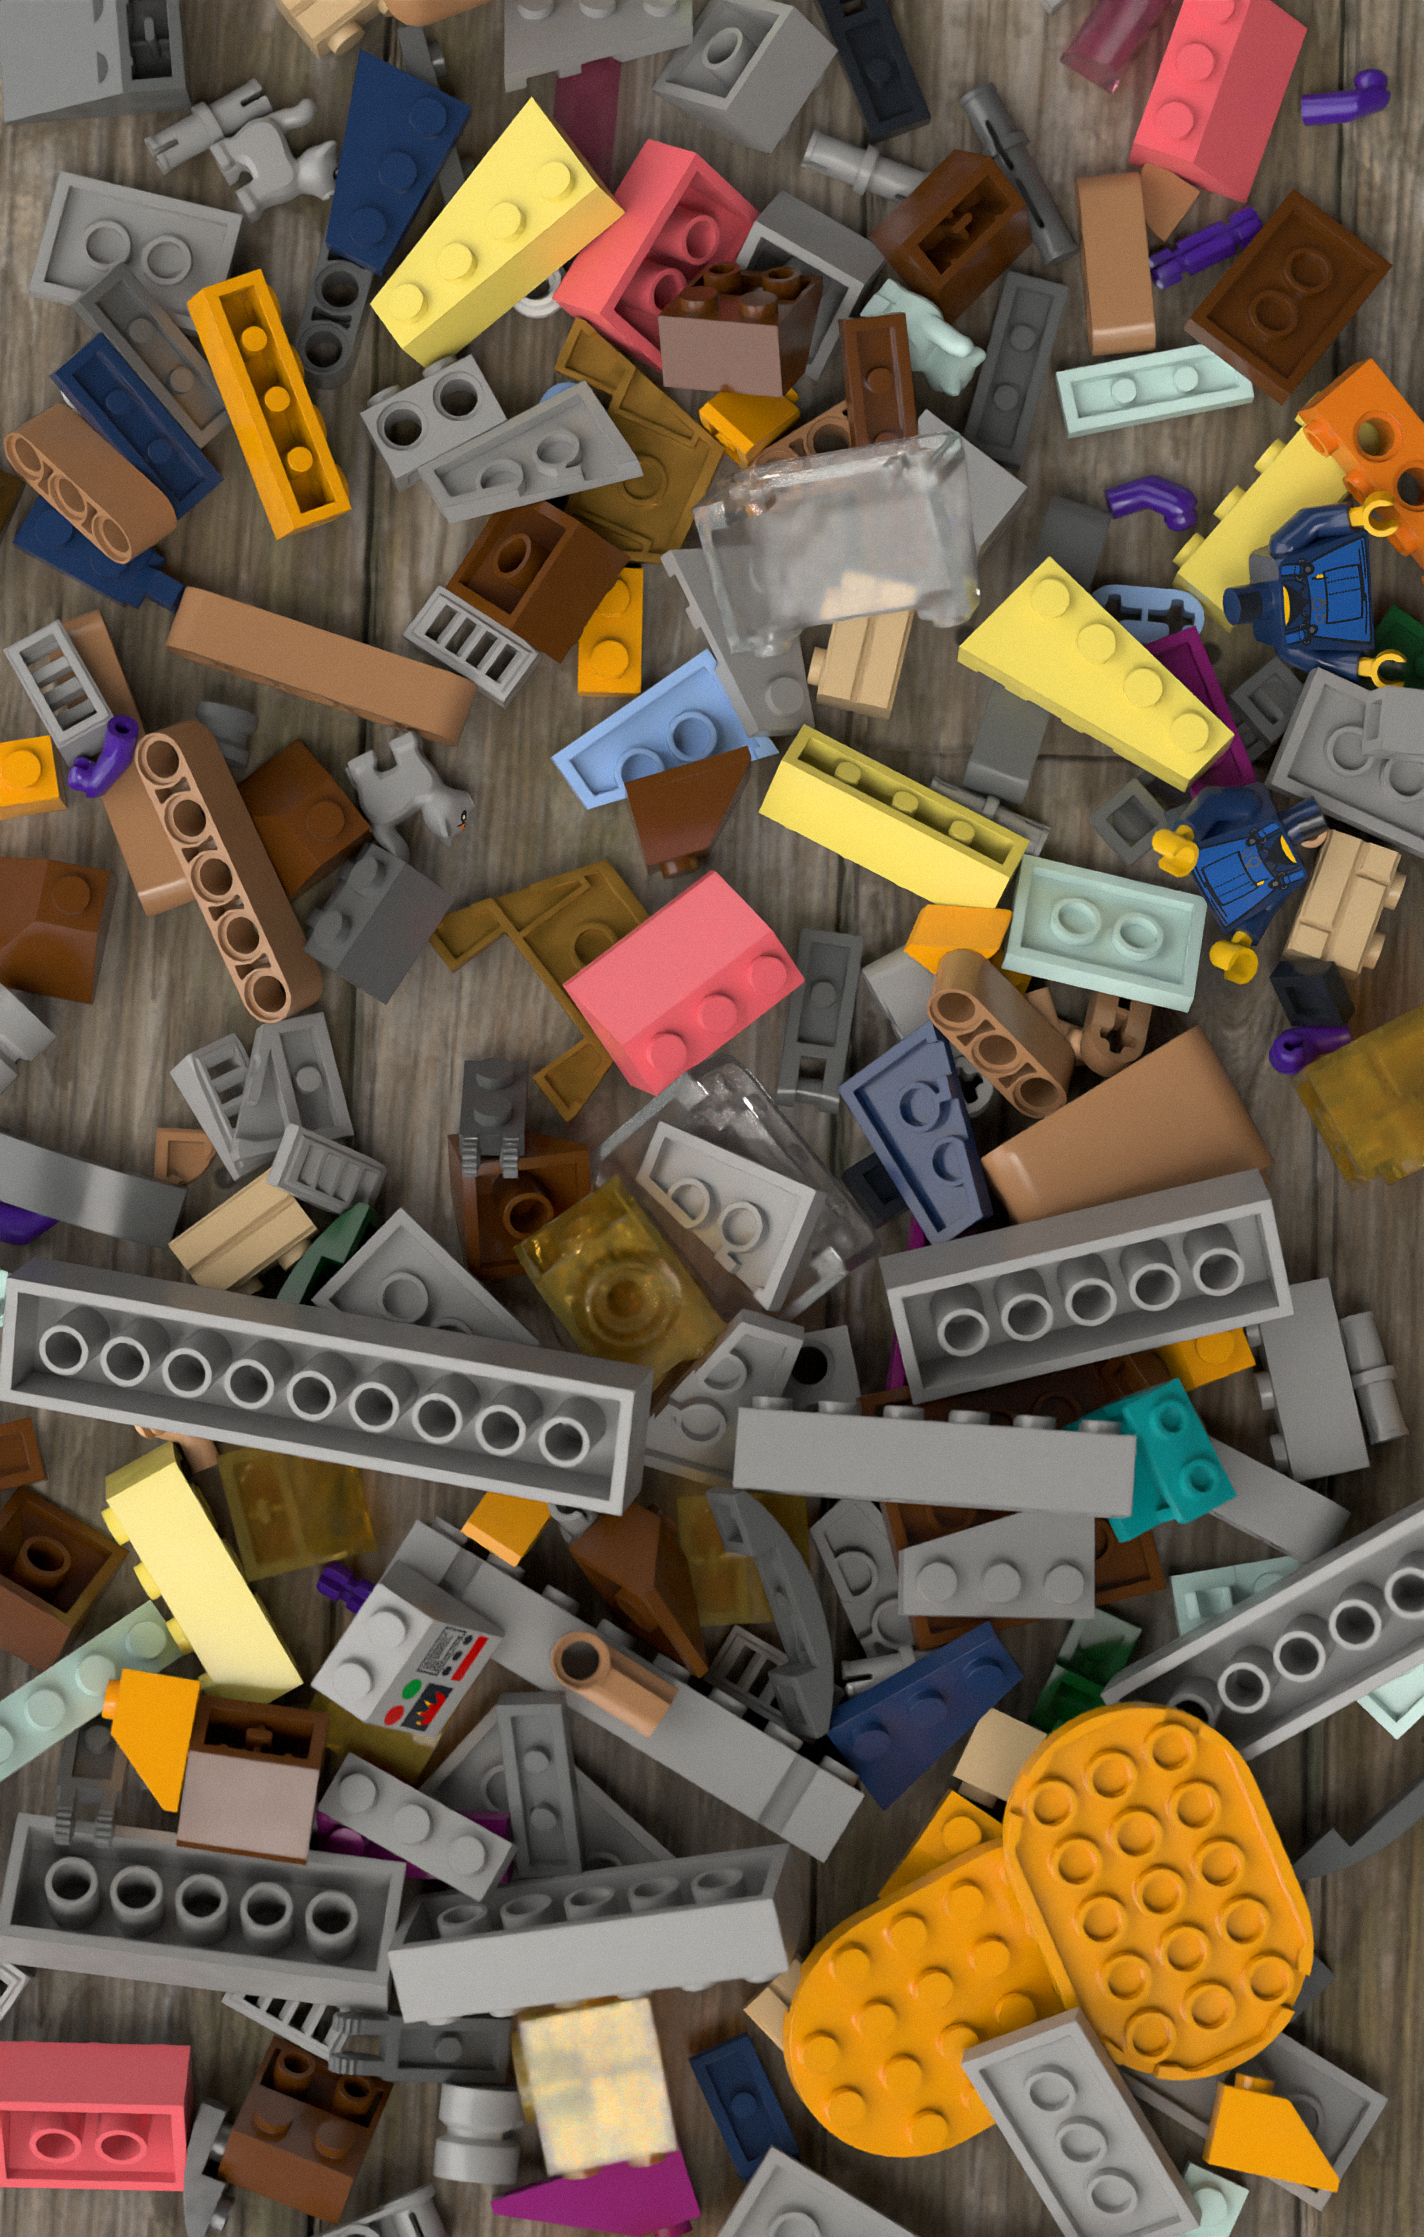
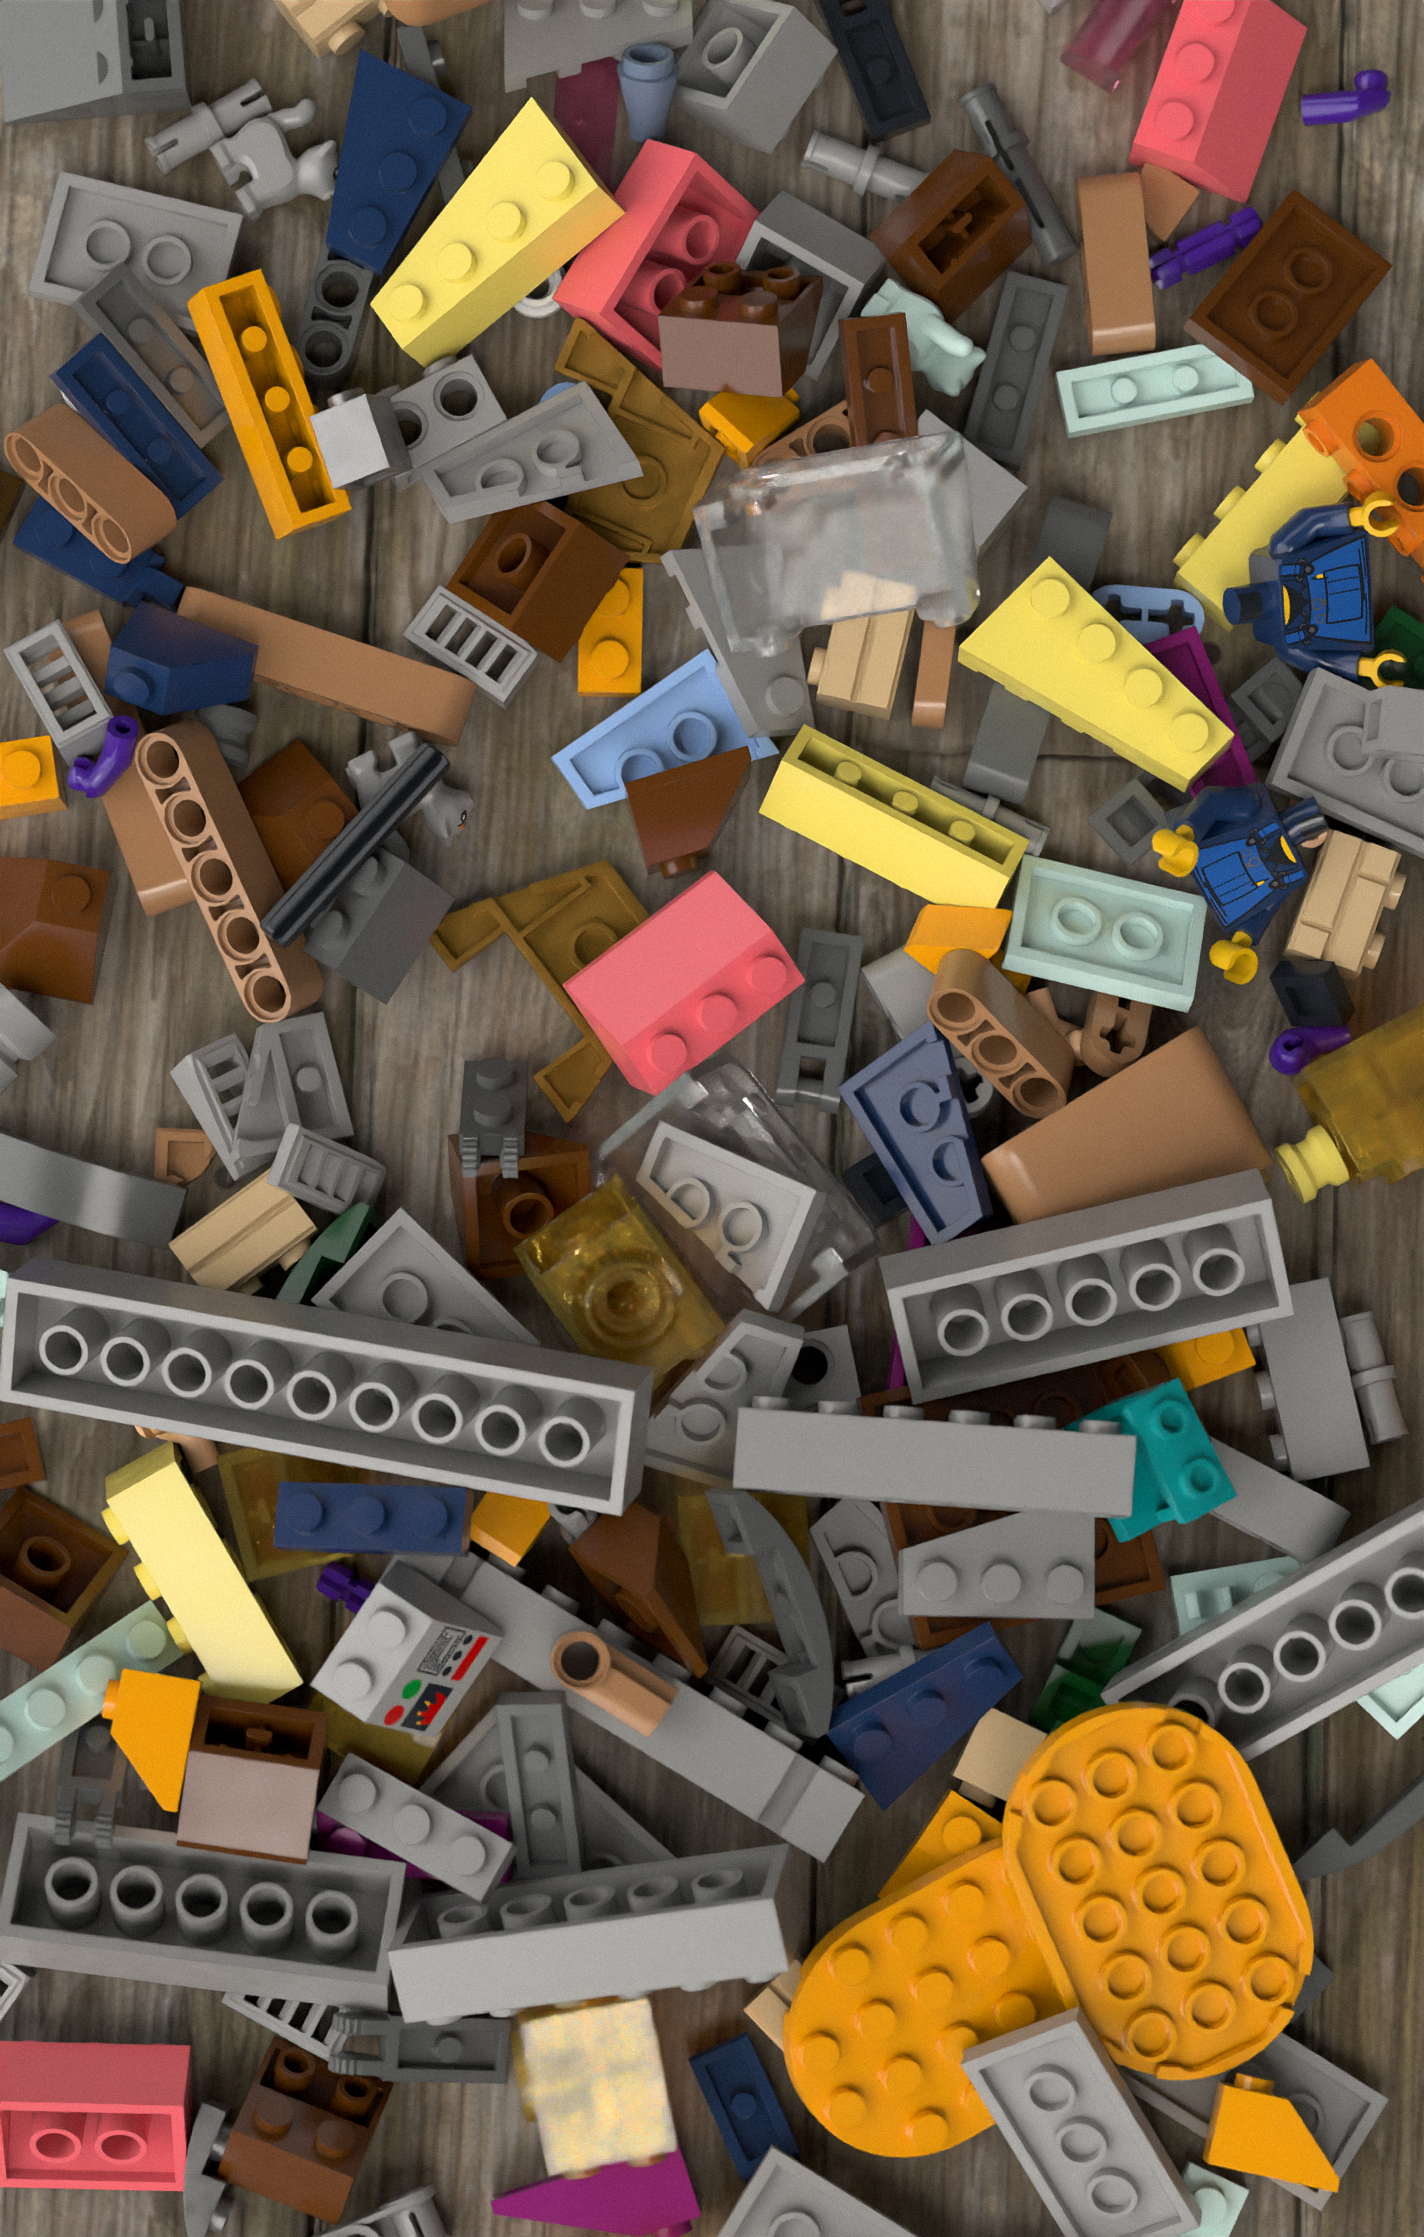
(177, 663): none -> dark blue slope
(355, 845): none -> black axle
(360, 440): none -> brick
(373, 1519): none -> dark blue plate
(478, 2133): light grey wheel -> none
(648, 86): none -> sand blue cone
(933, 676): none -> medium nougat beam
(1157, 494): dark purple arm -> none
(1311, 1164): none -> light yellow wheel

